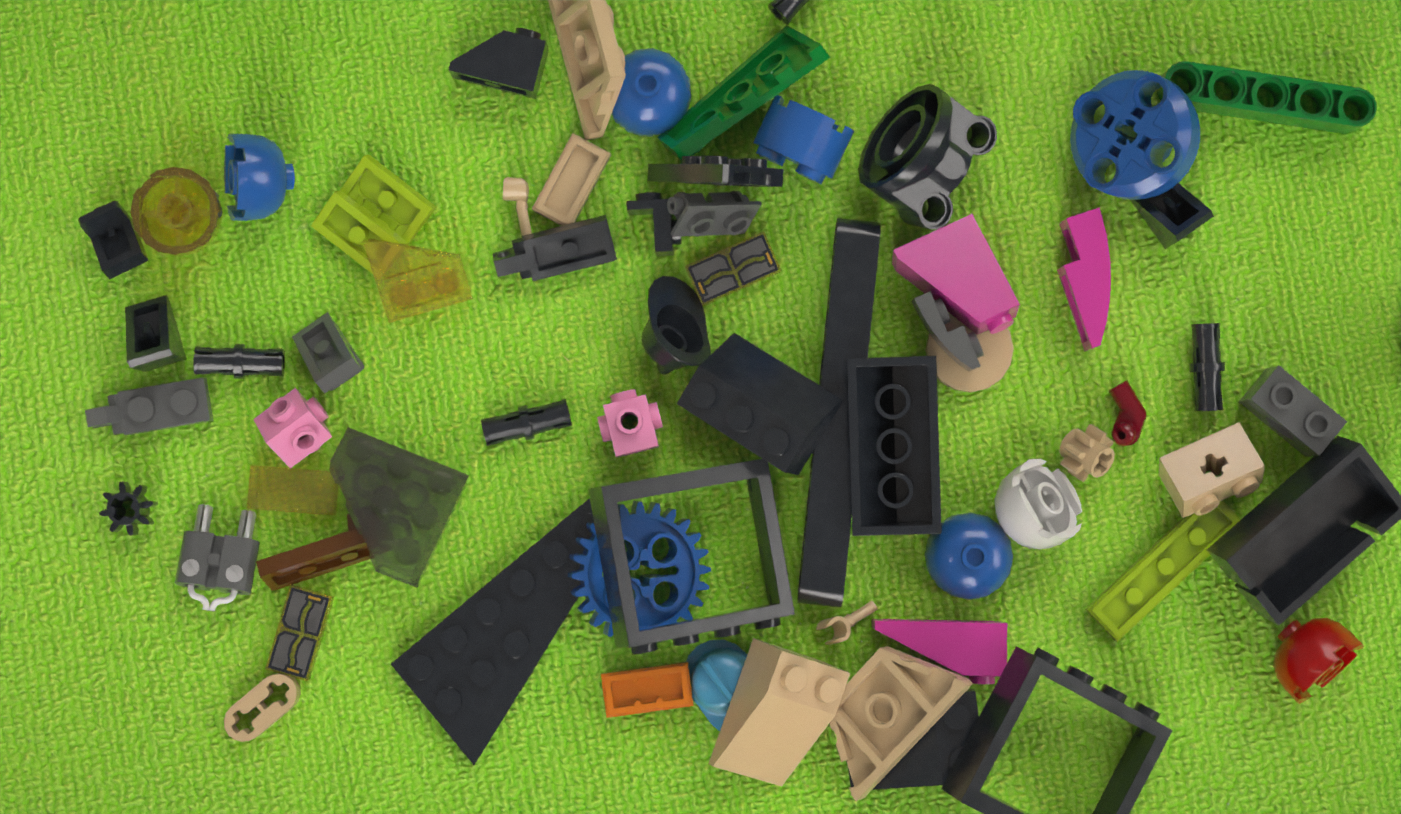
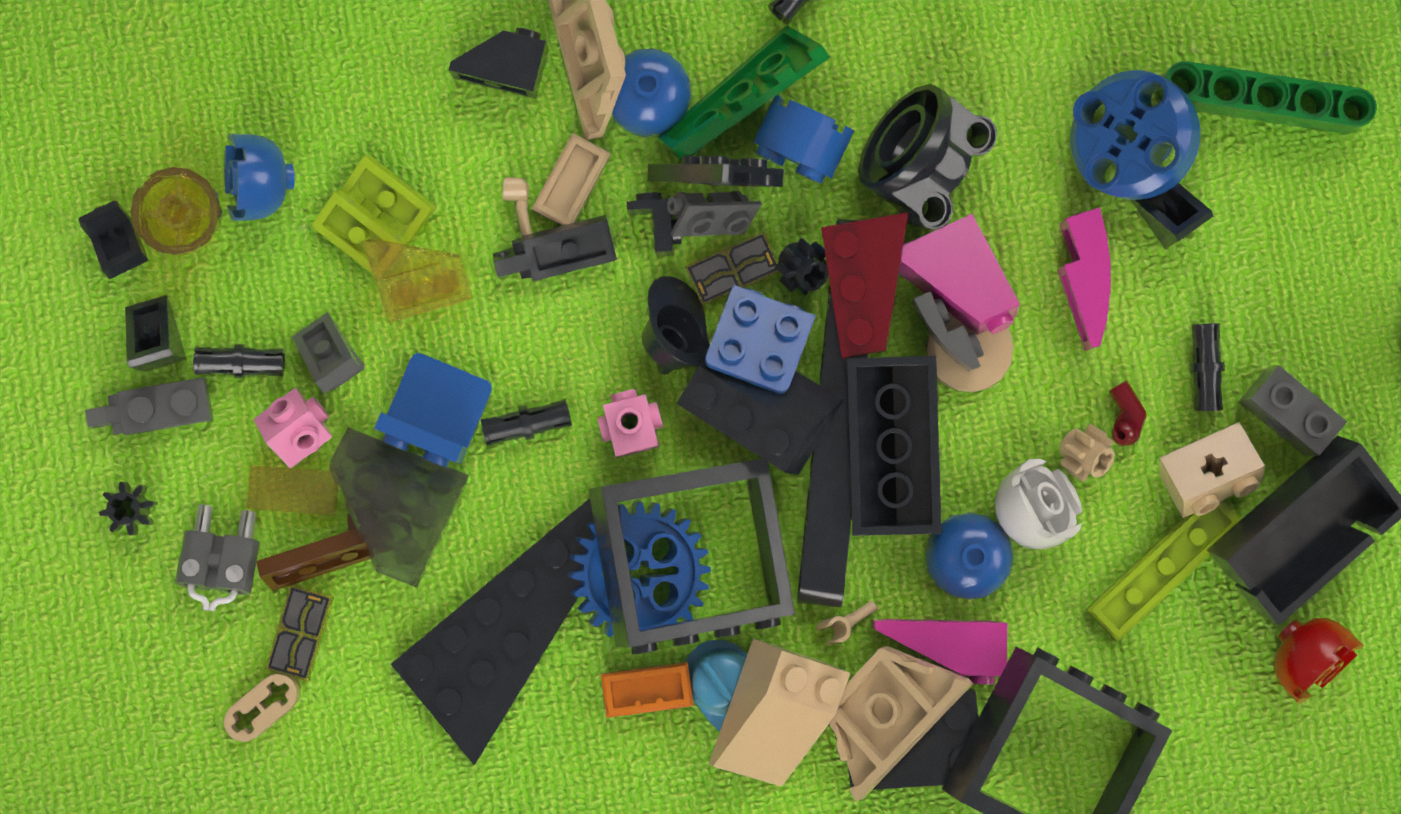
(435, 410): none -> blue bracket
(759, 339): none -> bracket
(802, 266): none -> black gear
(863, 279): none -> dark red wing

